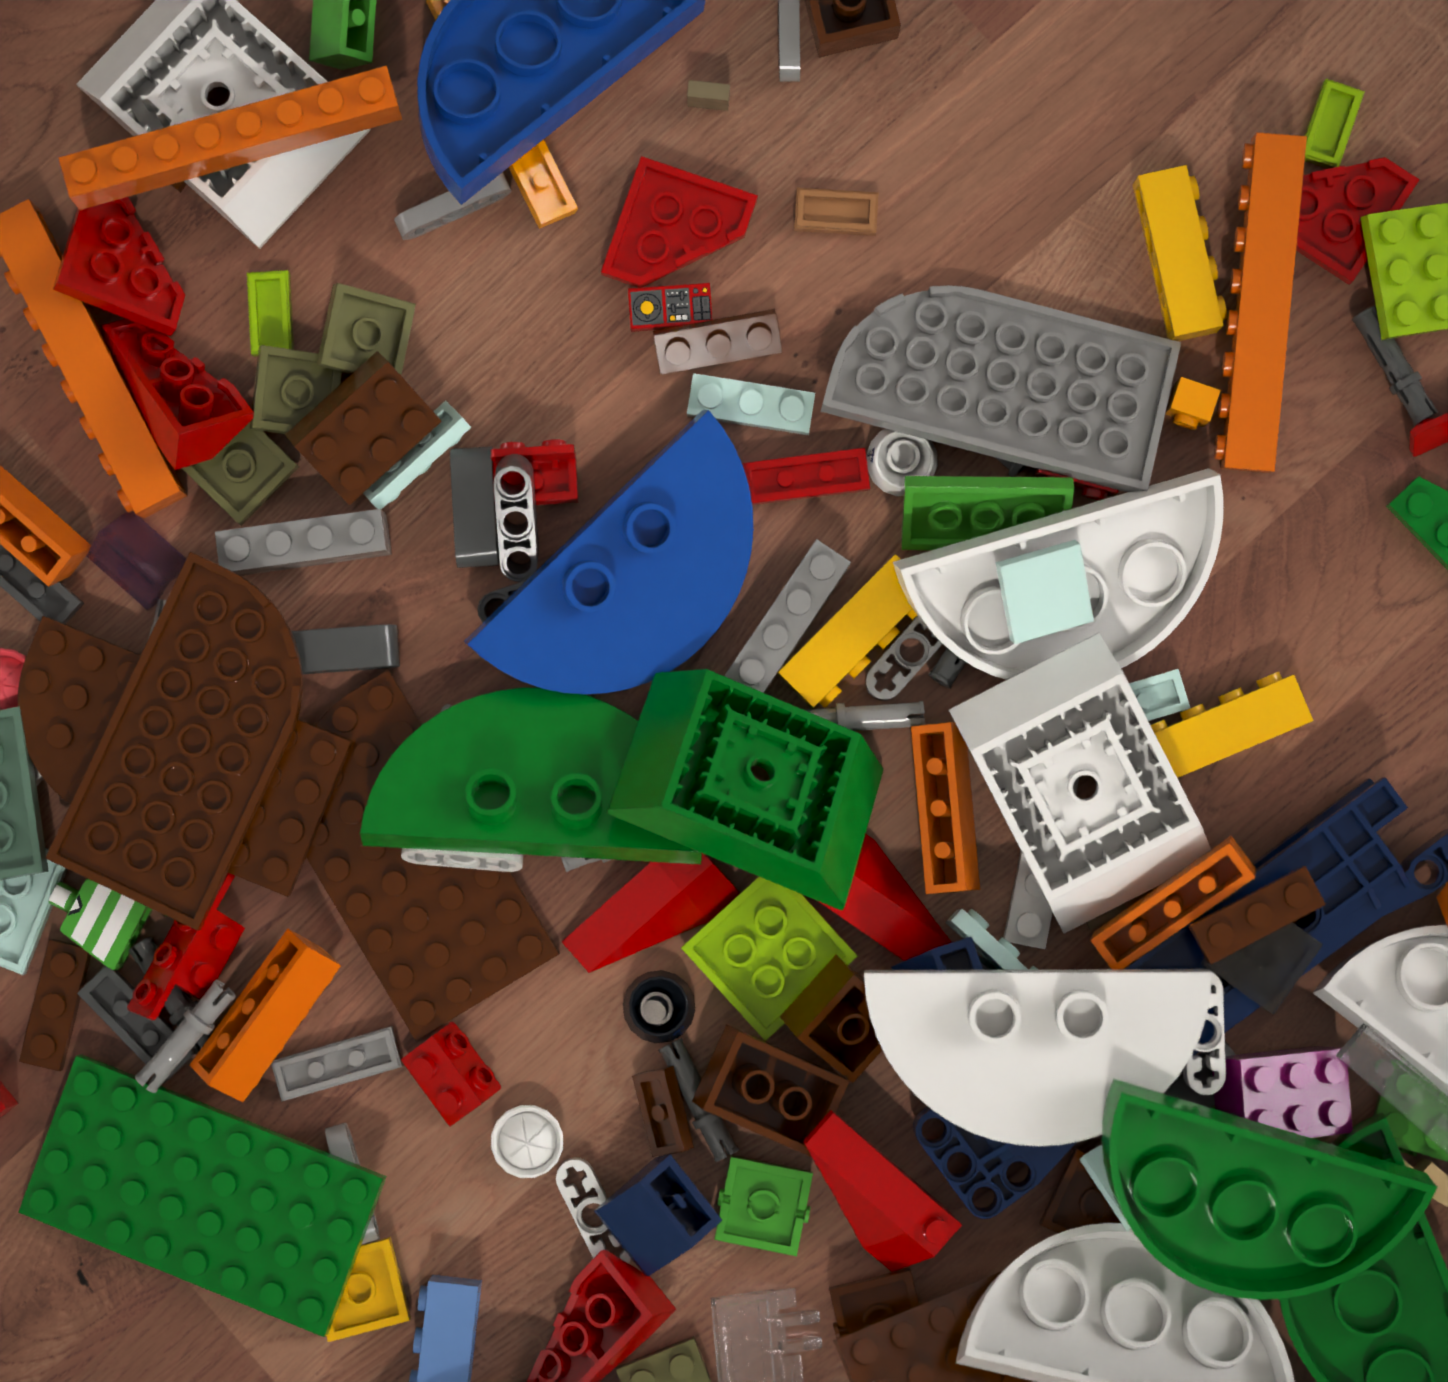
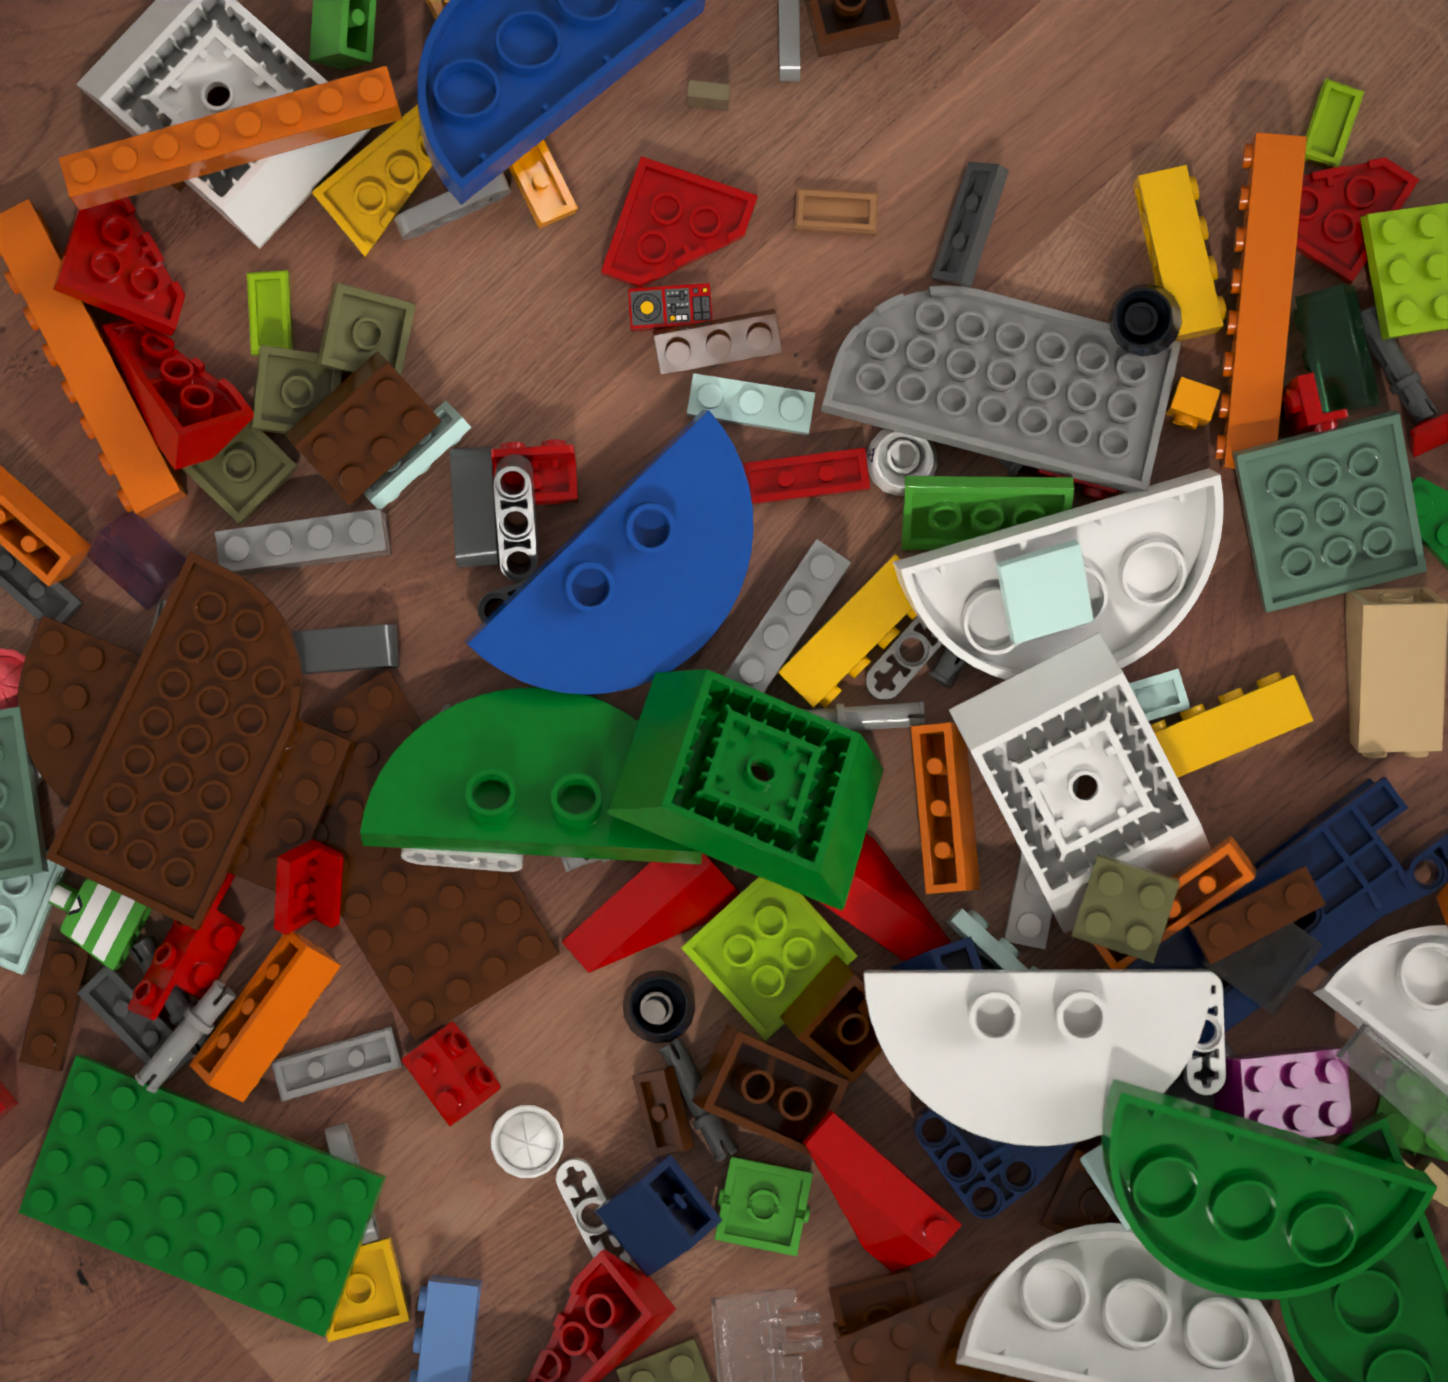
(308, 887): none -> red bracket
(376, 182): none -> yellow wing
(970, 224): none -> dark grey plate
(1125, 908): none -> olive plate
(1145, 319): none -> black hat
(1303, 407): none -> red bracket
(1330, 511): none -> sand green plate
(1337, 349): none -> clear green brick
(1396, 670): none -> tan slope

